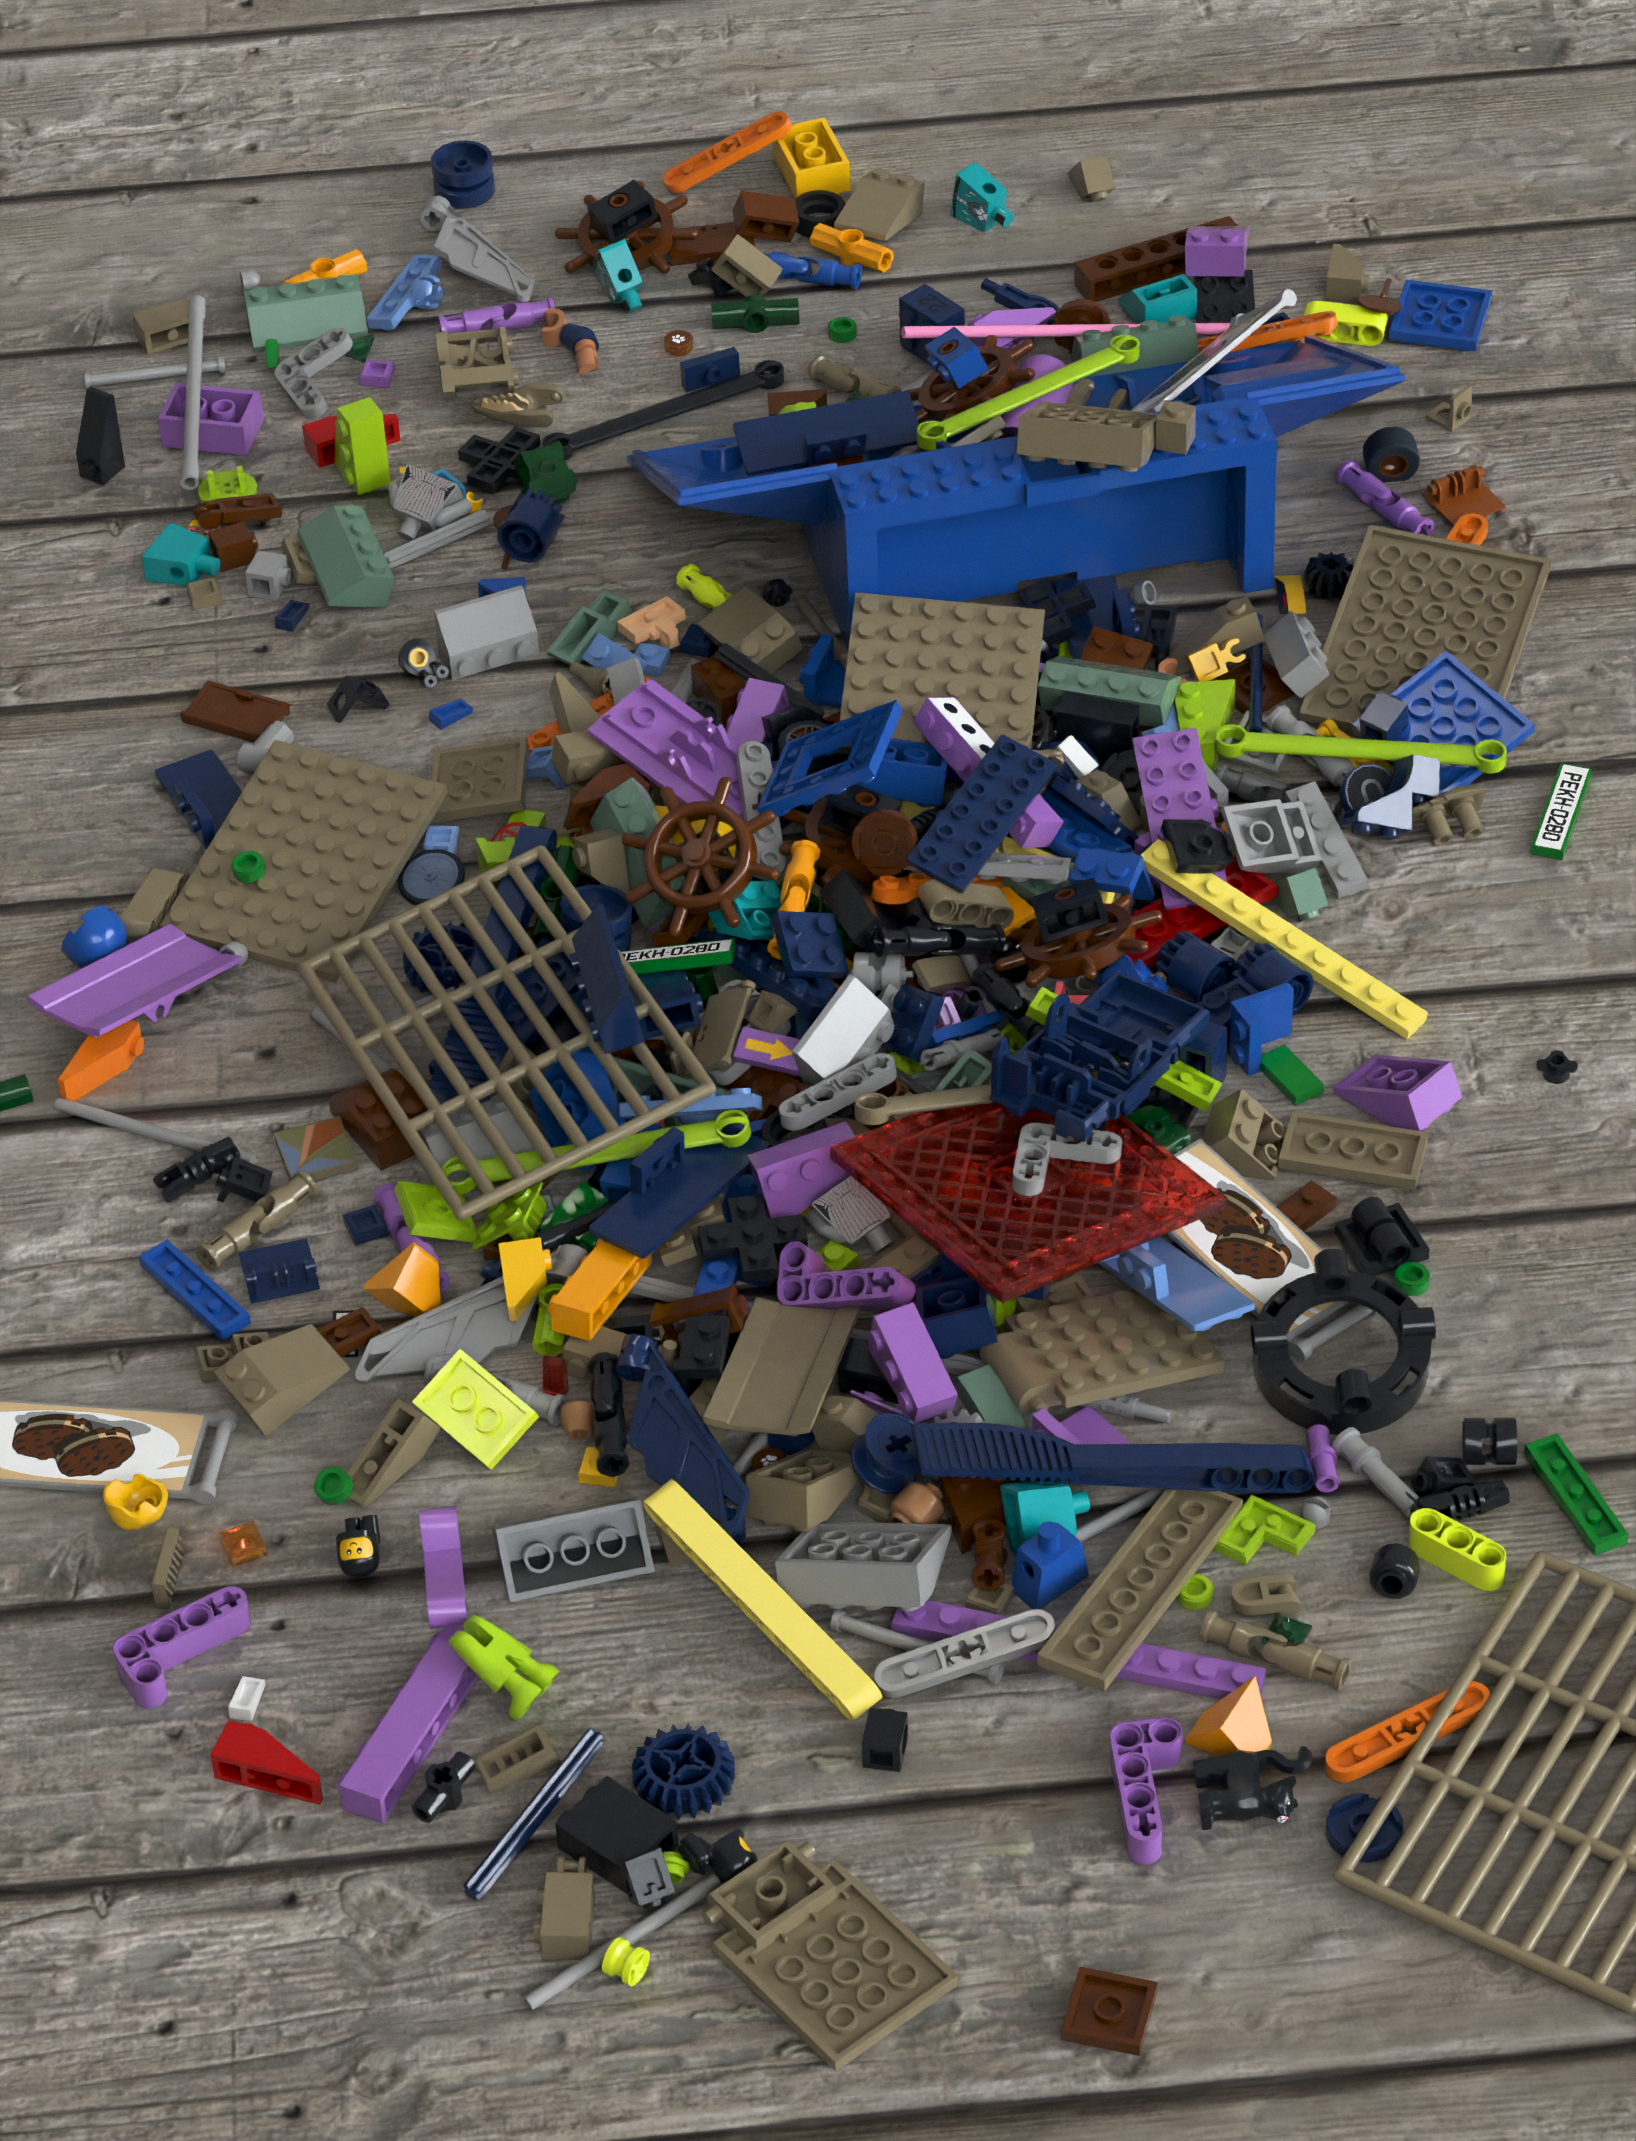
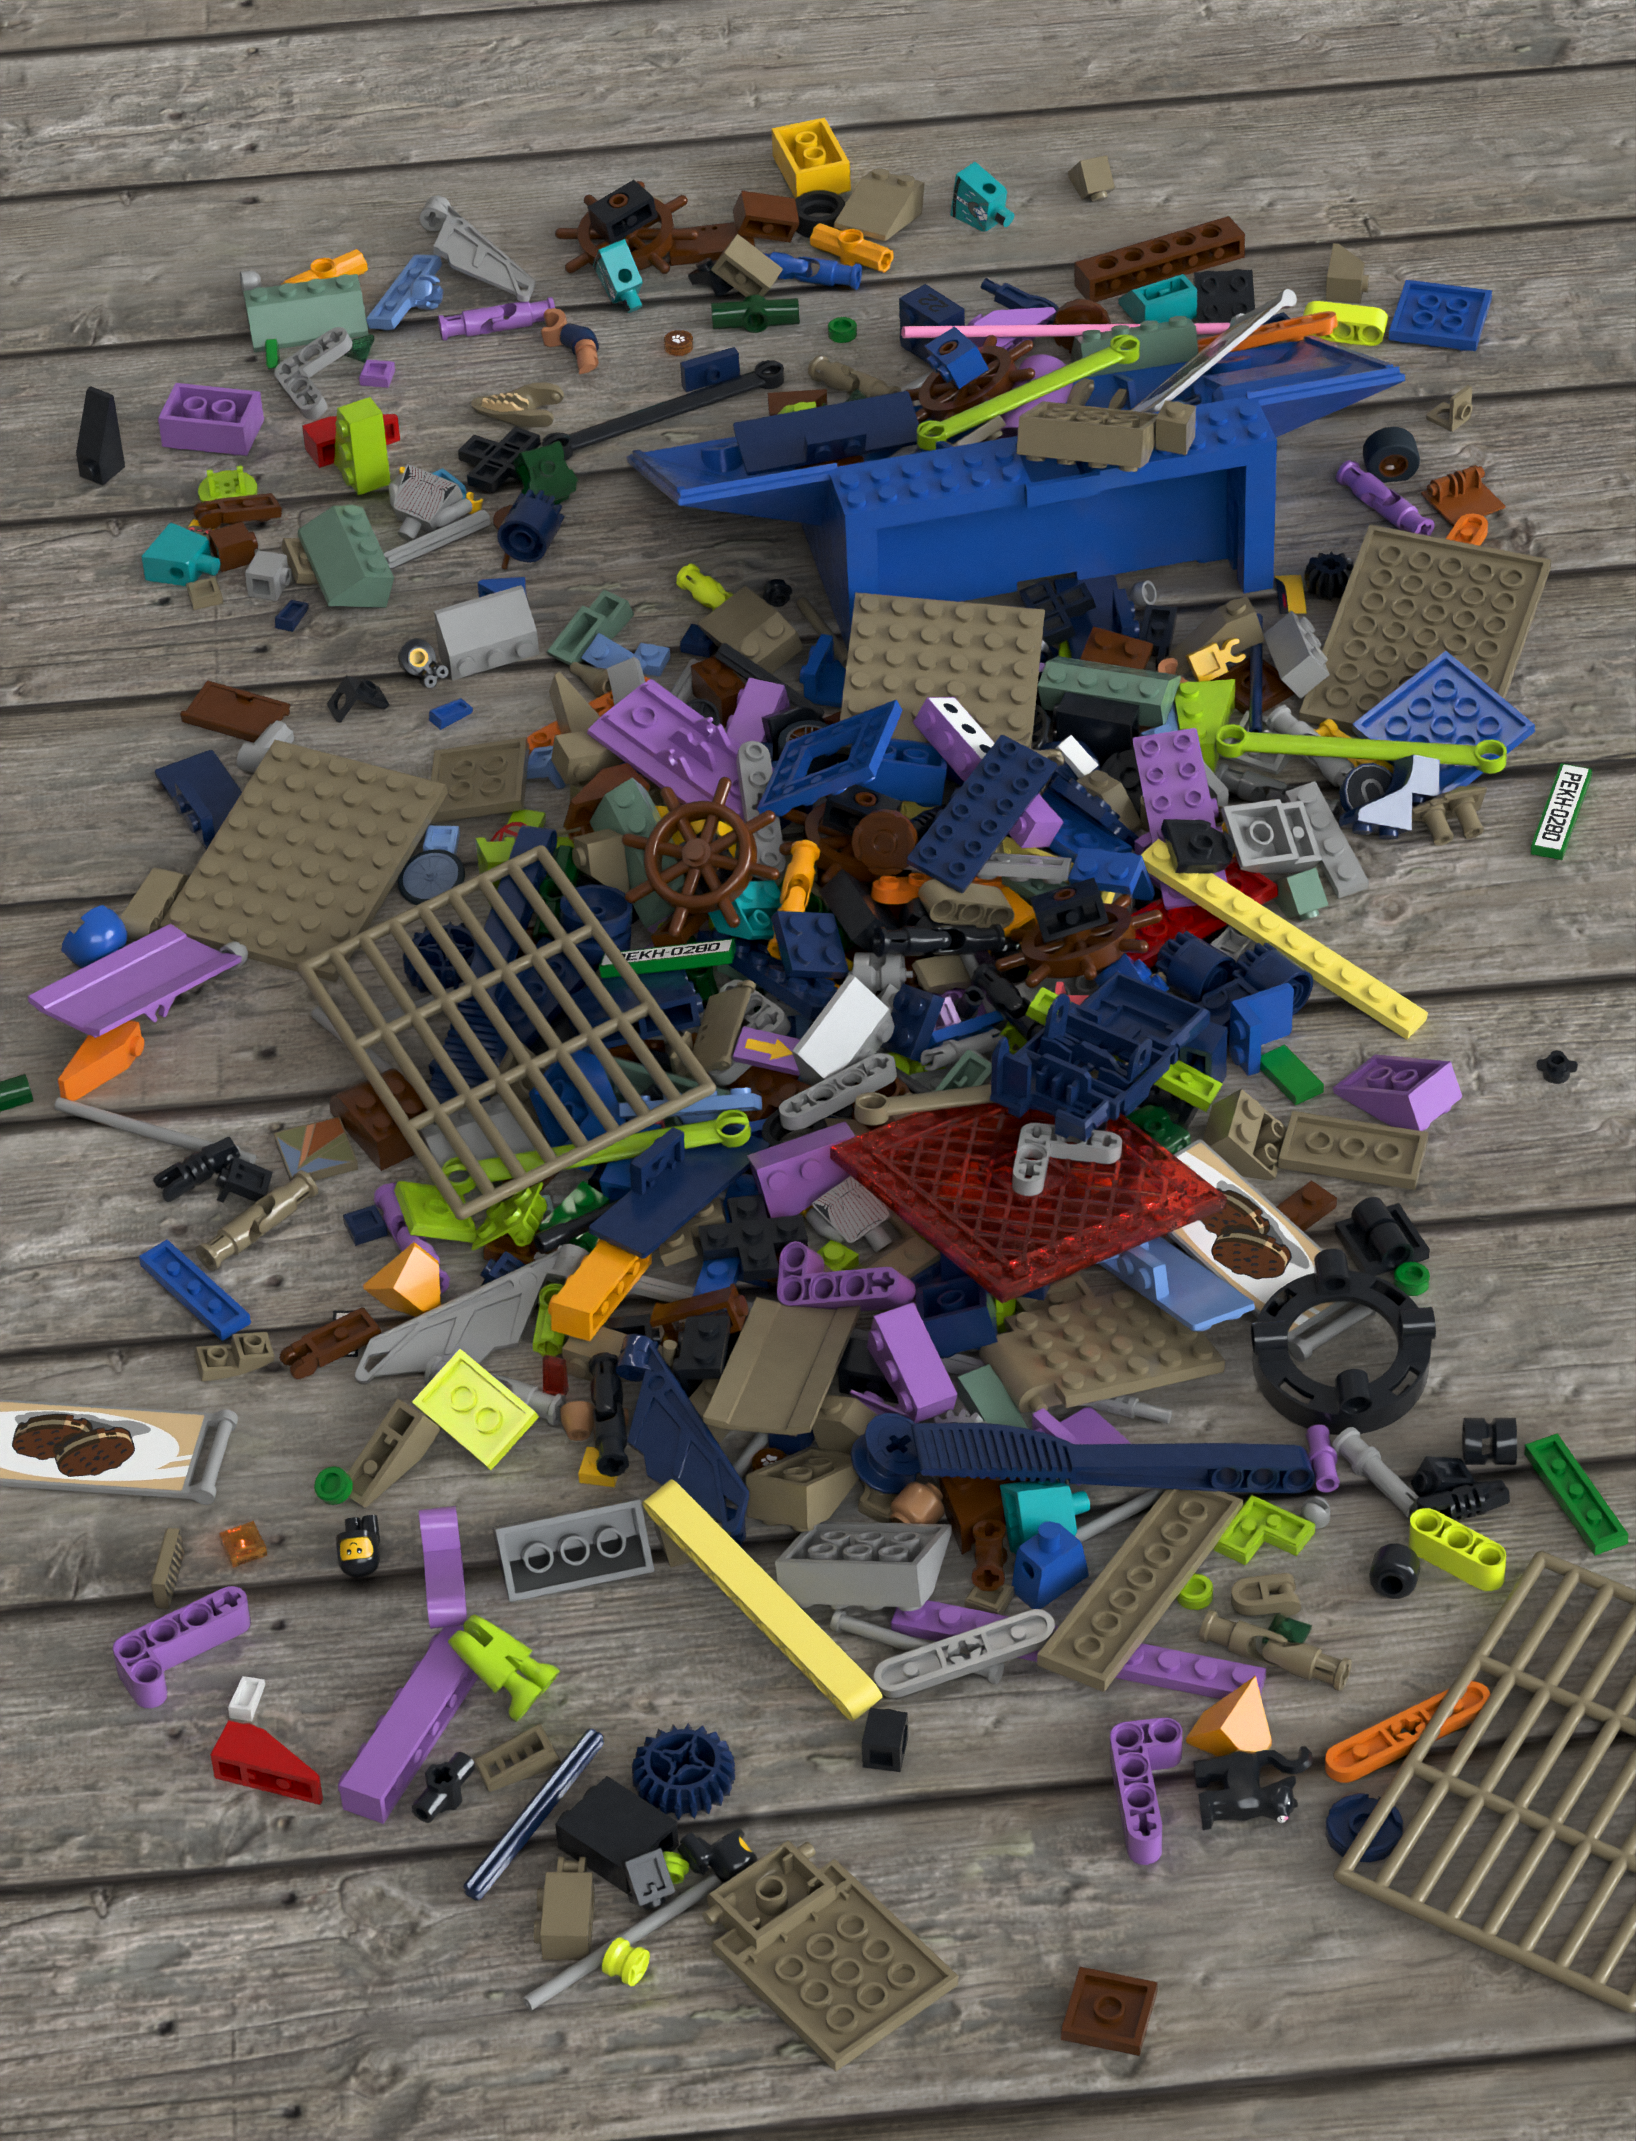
(135, 1503): yellow hair -> none
(150, 373): light grey bar -> none
(162, 326): dark tan brick -> none
(190, 466): light grey piece -> none
(248, 866): green tile -> none
(279, 1270): dark blue hinge -> none
(281, 1375): dark tan slope -> none
(459, 374): dark tan fence -> none
(463, 173): dark blue wheel -> none
(523, 1273): yellow slope -> none
(605, 984): dark blue slope -> none
(654, 622): light nougat hinge -> none
(740, 145): orange piece -> none
(771, 1012): dark tan slope -> none
(1216, 250): medium lavender slope -> none
(1380, 303): reddish brown piece -> none
(1383, 717): brick -> none

